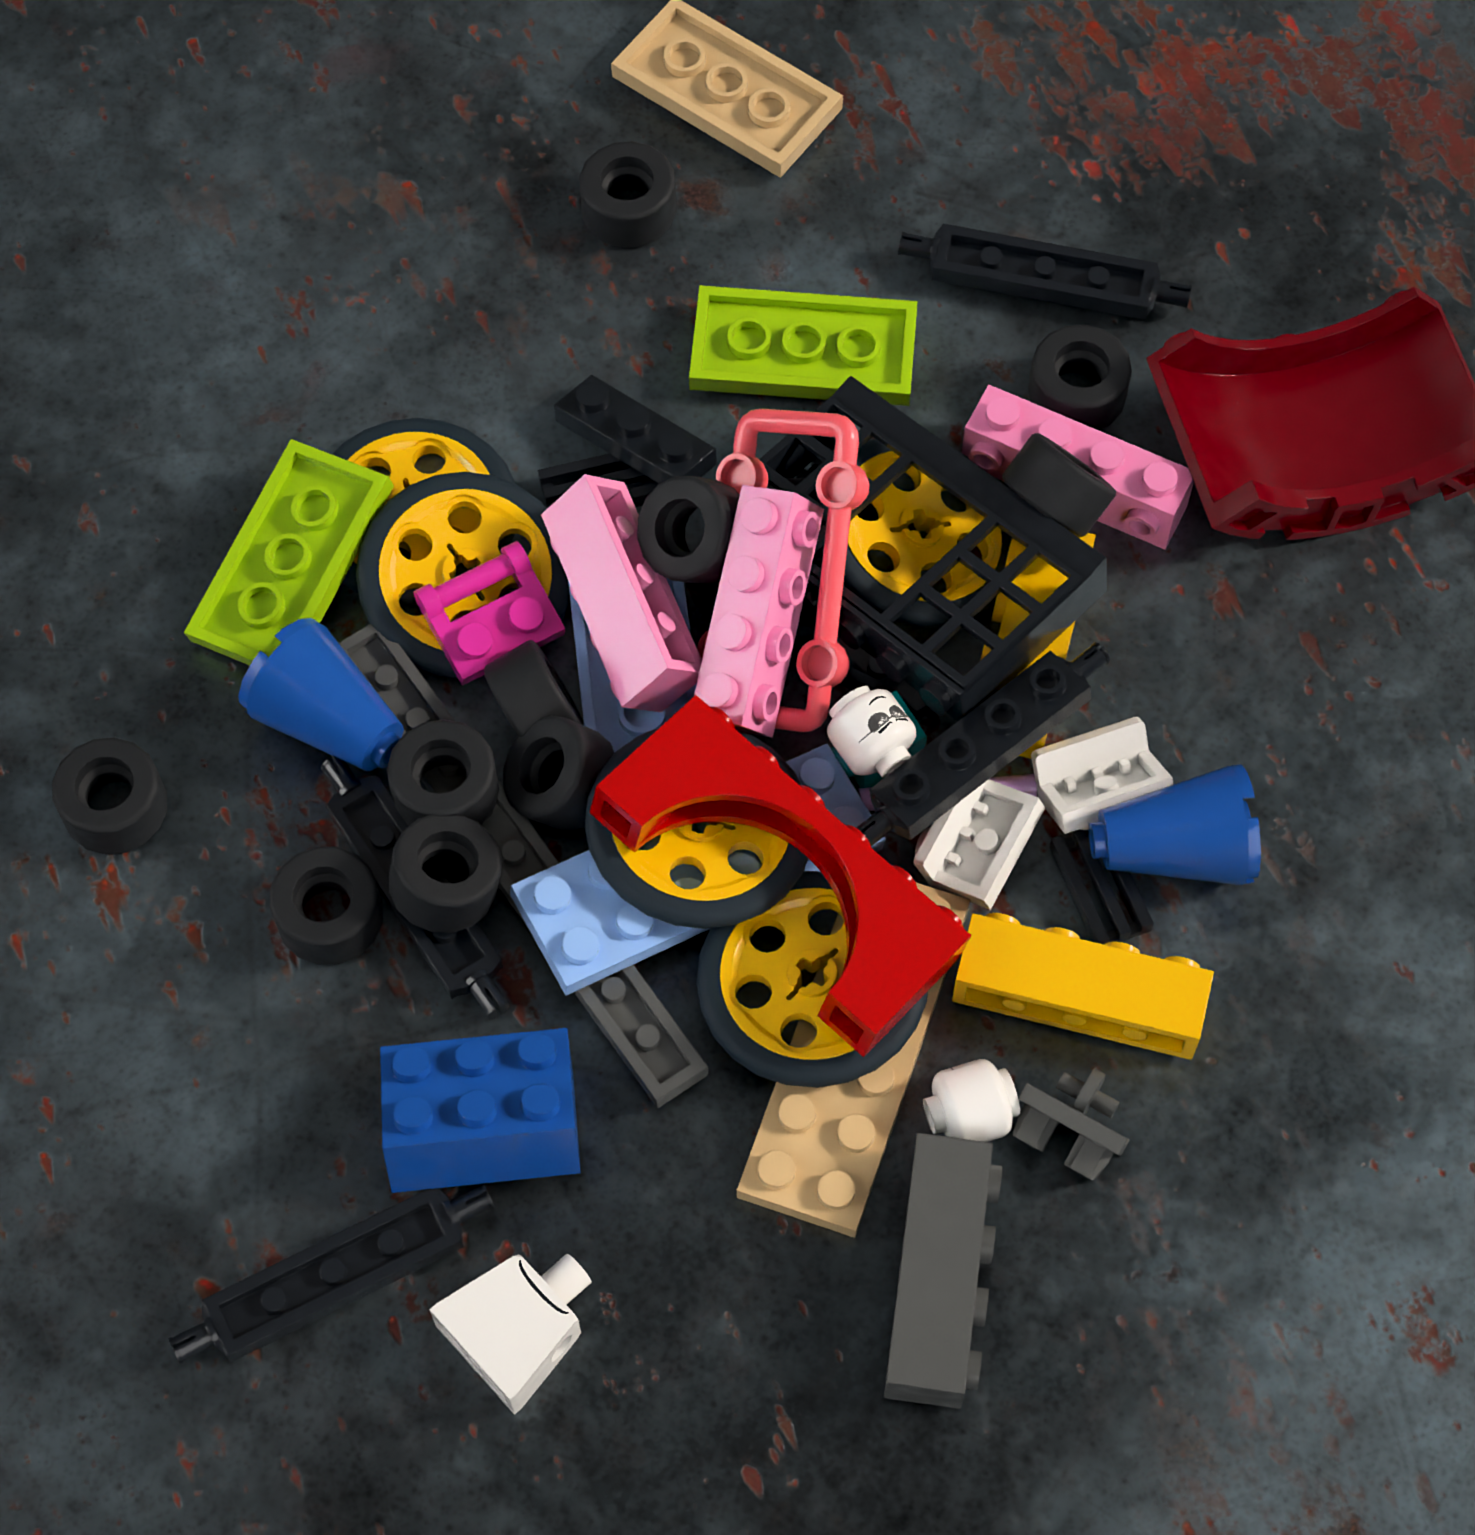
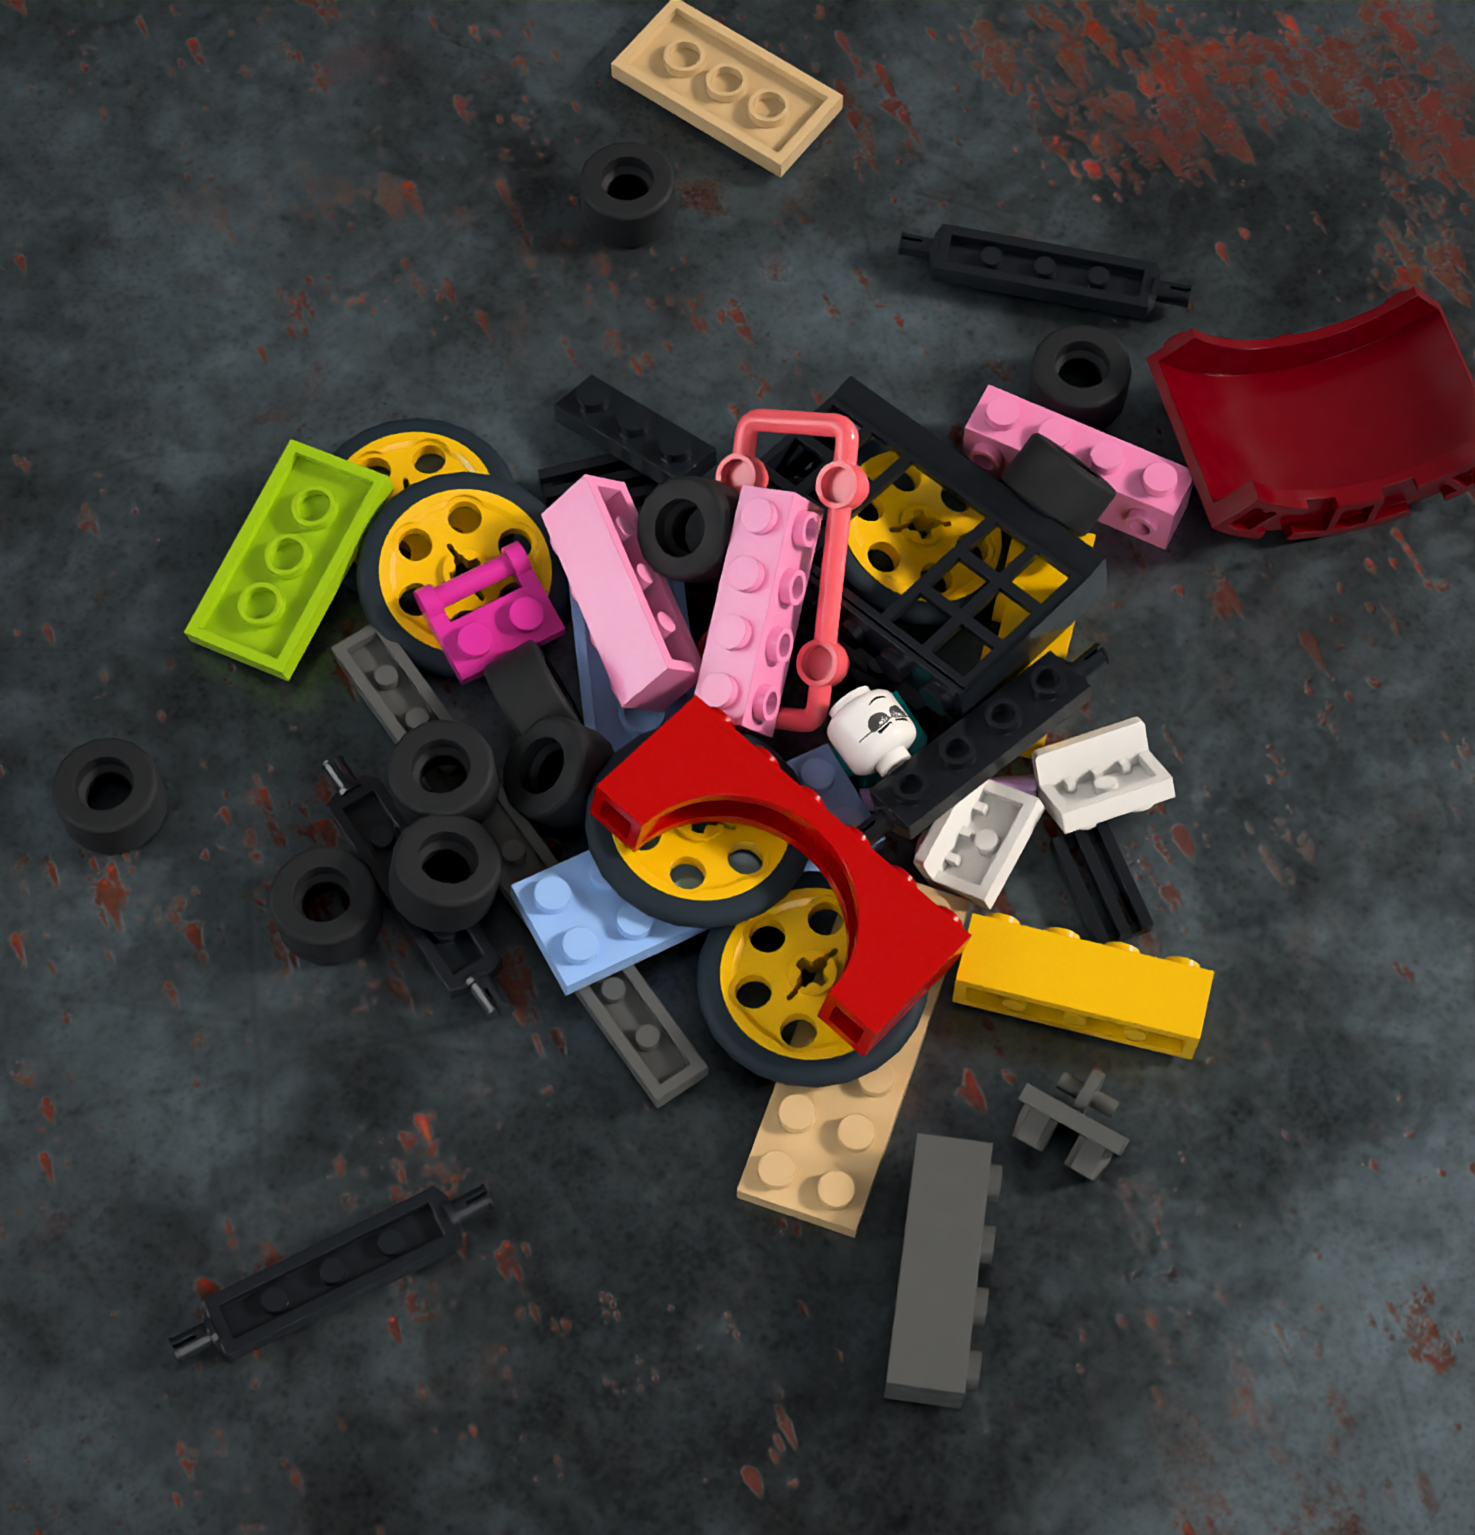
(320, 697): blue cone -> none
(478, 1110): blue brick -> none
(514, 1324): white torso -> none
(801, 343): lime plate -> none
(972, 1102): white head -> none
(1184, 831): blue cone -> none

